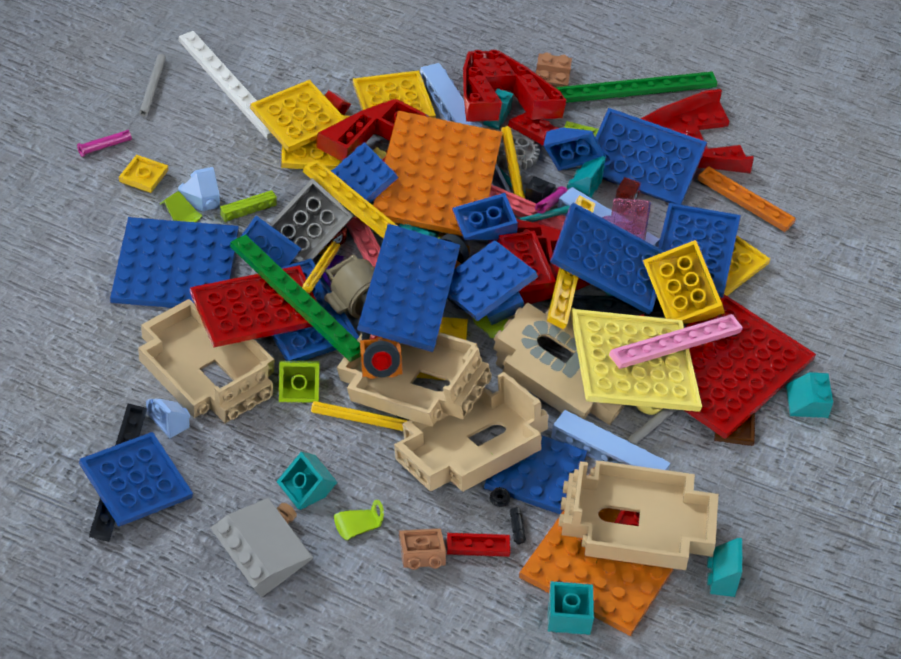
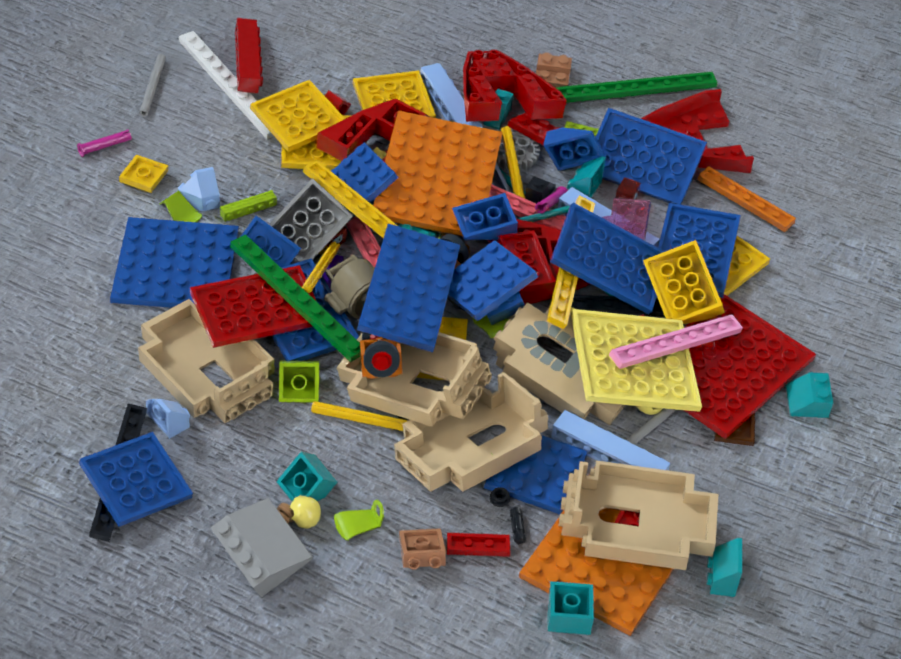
(248, 55): none -> red brick
(306, 511): none -> light yellow hair

